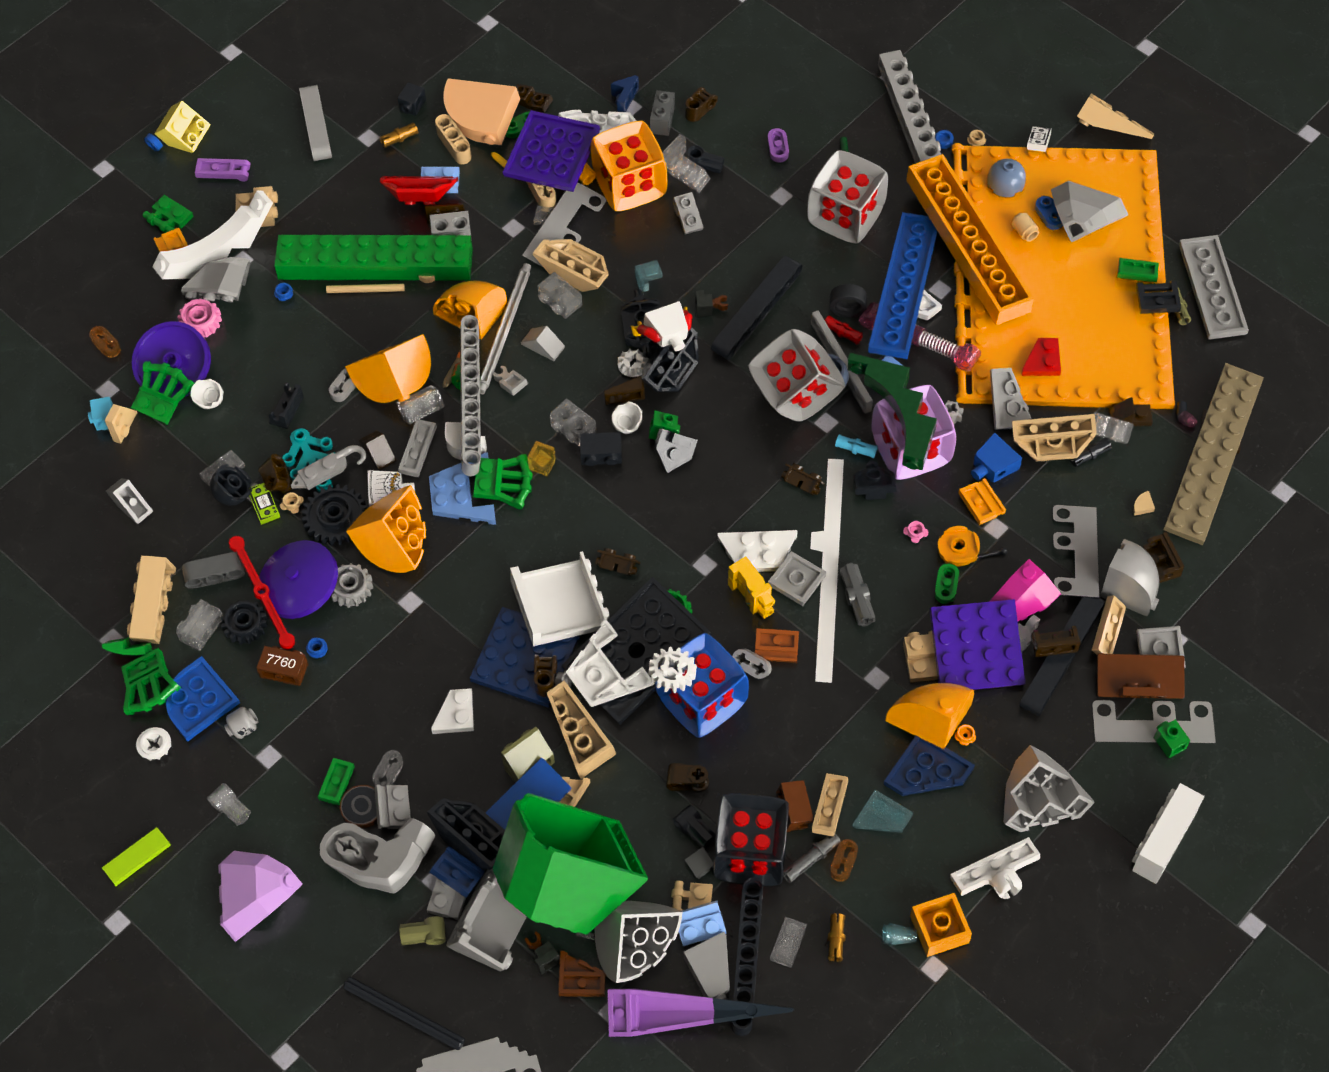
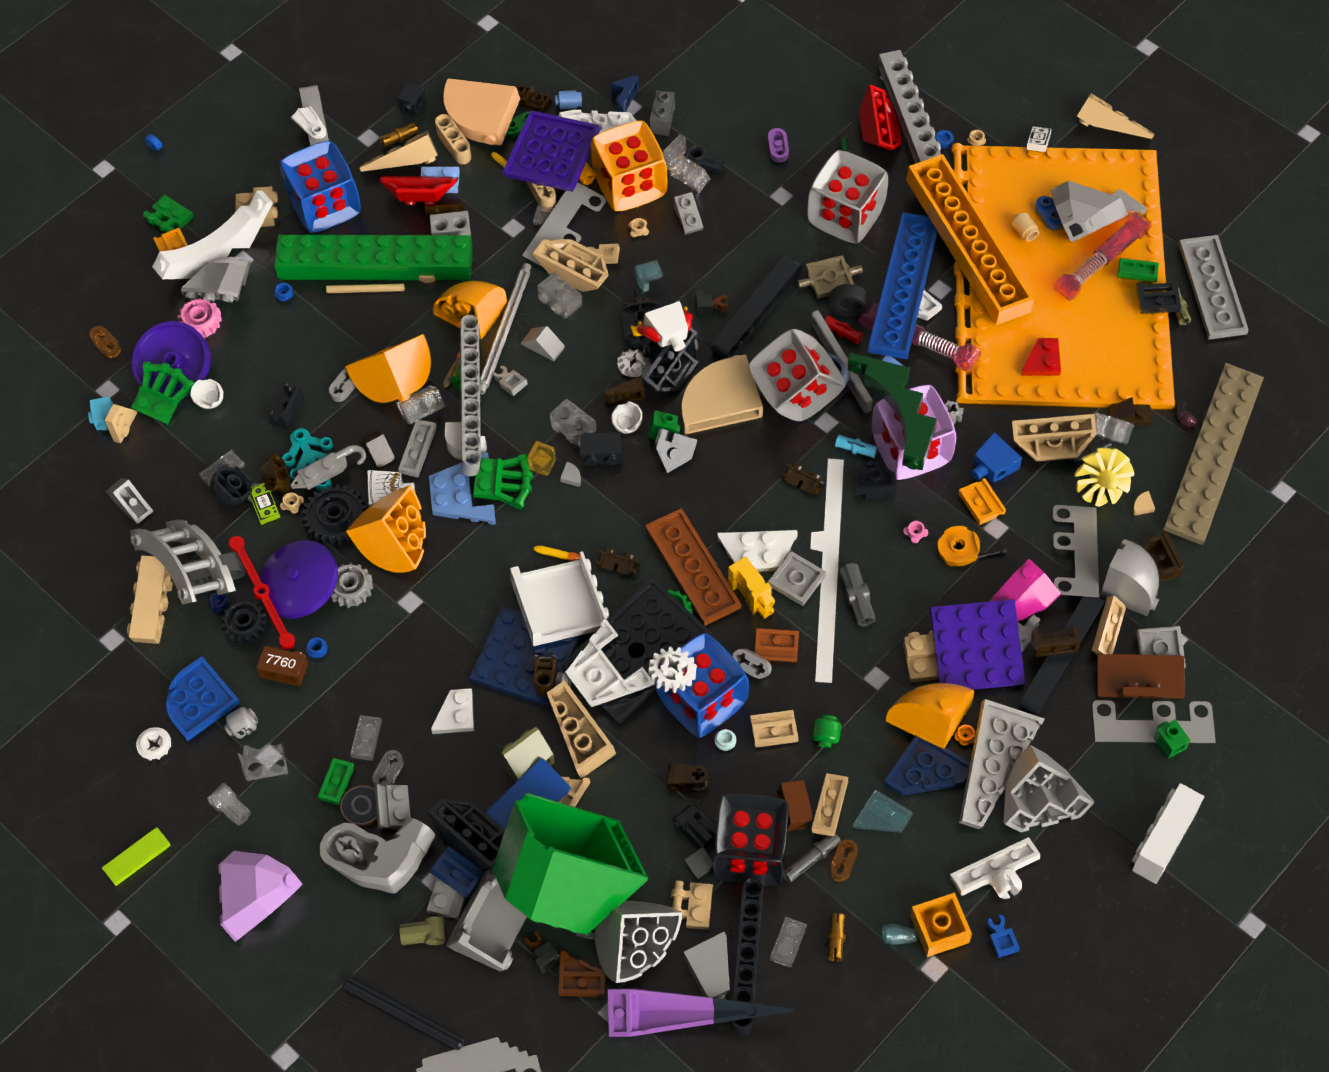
(123, 647): green slope -> none
(141, 672): green plate -> none
(182, 128): light yellow slope -> none
(195, 540): none -> light grey fence
(199, 624): clear brick -> none
(215, 598): none -> clear blue plate
(222, 169): medium lavender plate -> none
(268, 769): none -> clear piece
(309, 122): none -> white piece
(320, 186): none -> blue piece
(366, 738): none -> clear plate
(415, 151): none -> tan wedge
(557, 553): none -> yellow piece
(568, 100): none -> medium blue brick
(571, 475): none -> light grey tile
(609, 252): none -> tan plate
(638, 223): none -> tan plate
(693, 567): none -> dark orange plate
(699, 104): dark brown piece -> none
(701, 923): light blue plate -> none
(721, 396): none -> tan brick
(725, 740): none -> light aqua plate
(774, 728): none -> tan plate
(826, 731): none -> green head
(828, 274): none -> dark tan plate
(879, 119): none -> red wedge
(946, 585): green plate -> none
(998, 742): none -> light grey wing
(1002, 940): none -> blue plate
(1006, 177): sand blue cylinder -> none
(1006, 399): light grey wing -> none
(1107, 471): none -> light yellow piece
(1130, 203): none -> light grey tile
(1134, 228): none -> clear pink piece

